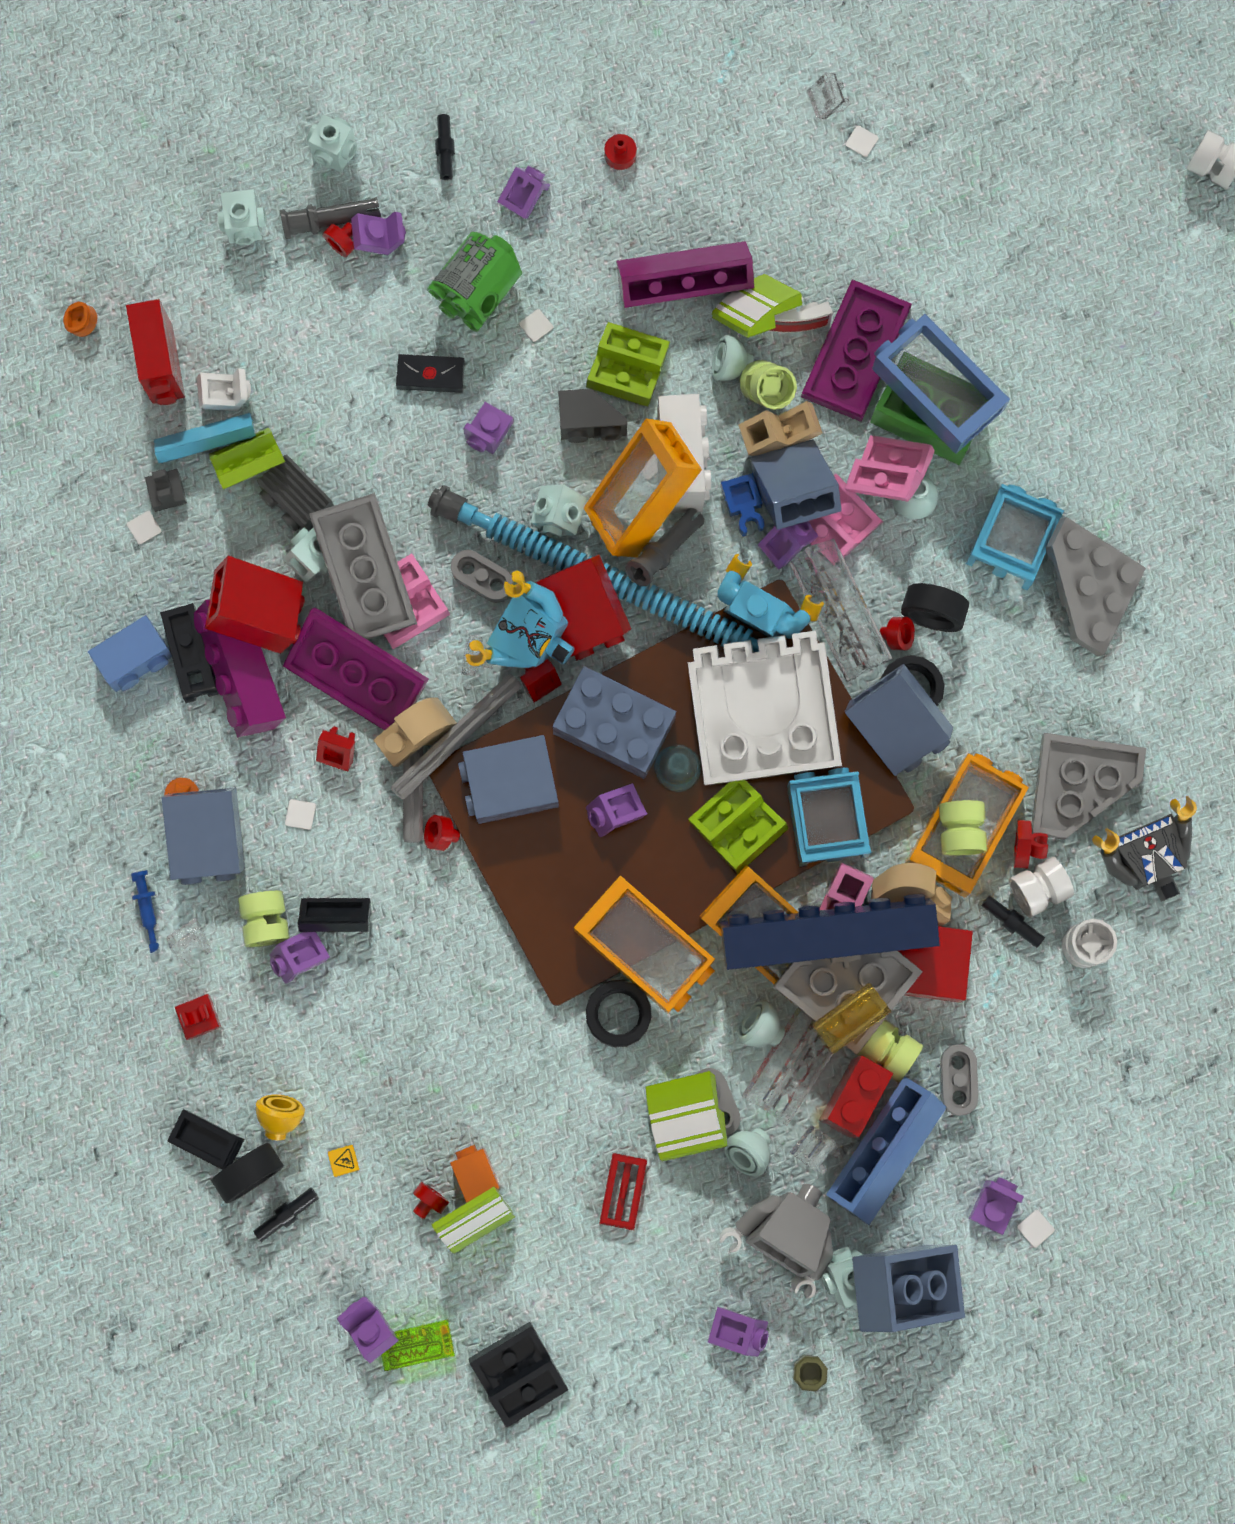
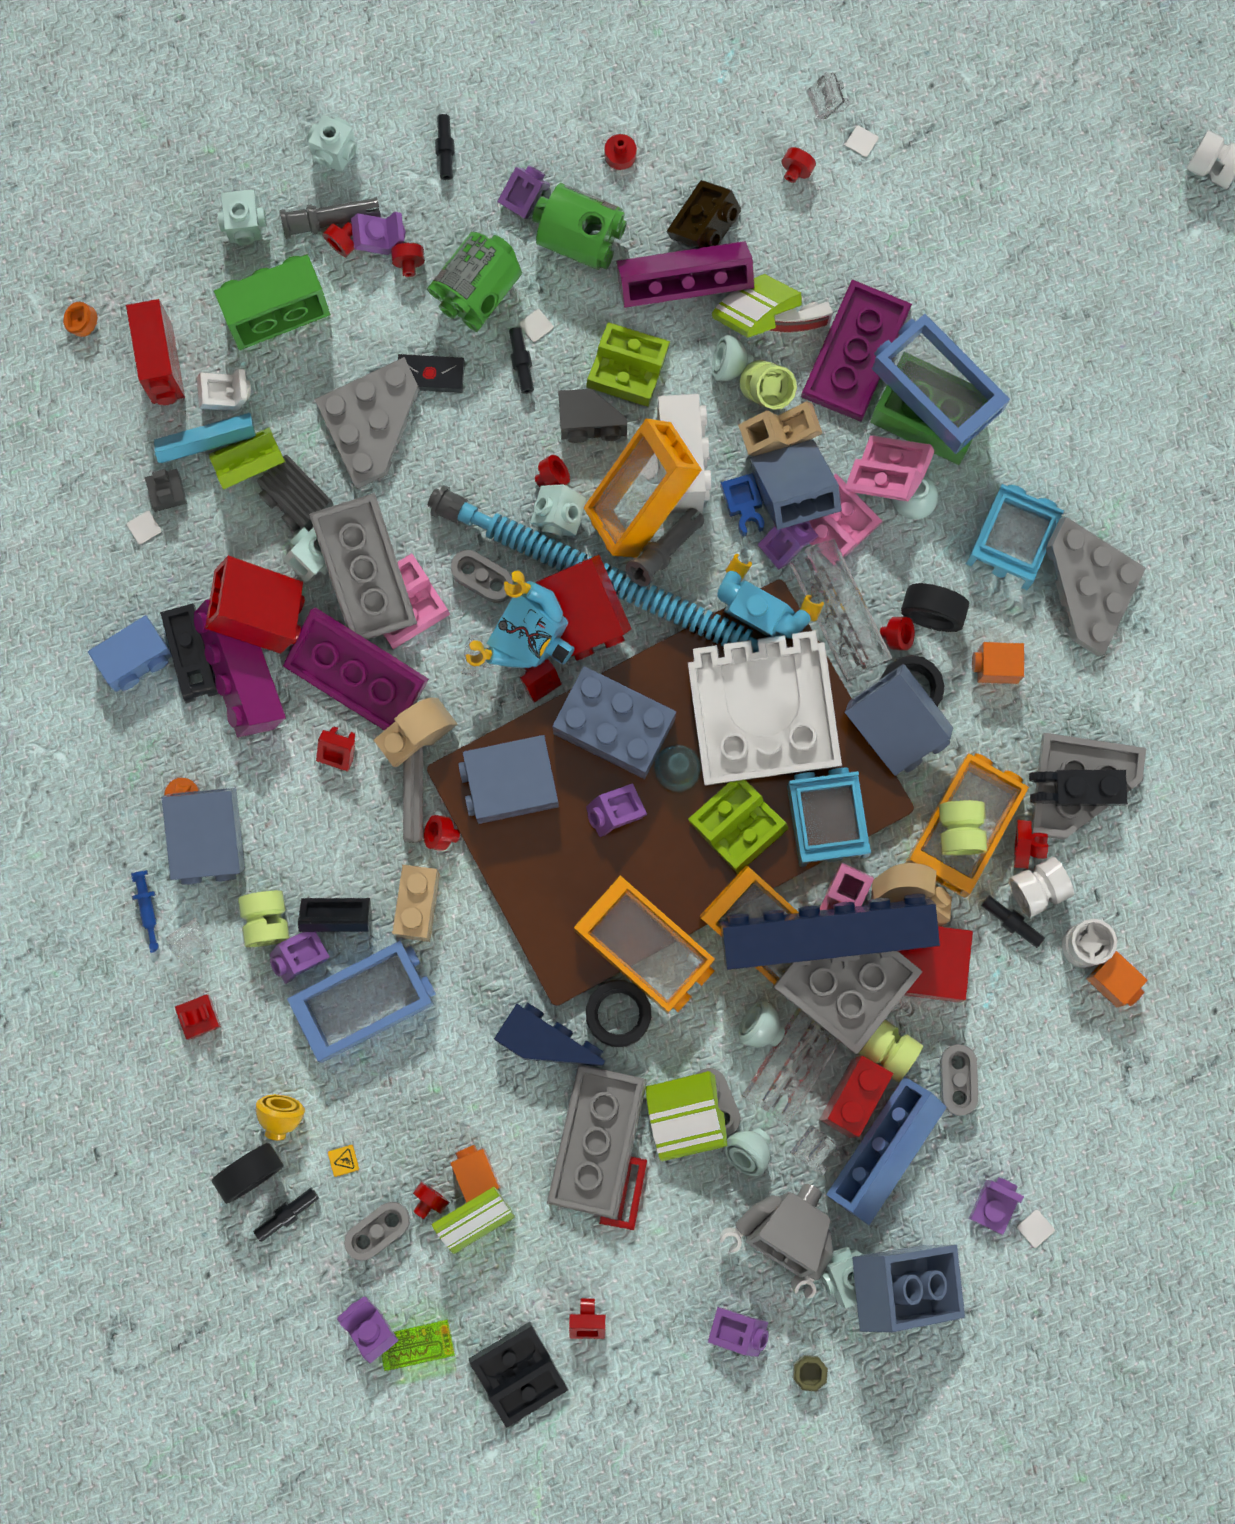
(205, 1139): black tile -> none
(272, 301): none -> bright green brick
(300, 814): white sticker -> none
(362, 1001): none -> window
(370, 419): none -> light grey plate
(377, 1230): none -> light grey plate
(408, 257): none -> red tile
(416, 903): none -> tan brick
(456, 736): light grey axle -> none
(487, 429): medium lavender bracket -> none
(521, 360): none -> black bar
(538, 1041): none -> dark blue slope
(552, 472): none -> red tile
(569, 219): none -> bright green cylinder
(587, 1323): none -> red tile
(597, 1141): none -> light grey tile
(705, 216): none -> dark brown bracket
(798, 164): none -> red tile
(851, 1018): clear yellow brick -> none
(999, 663): none -> orange brick
(1082, 787): none -> black hinge
(1118, 981): none -> orange brick
(1151, 851): torso -> none

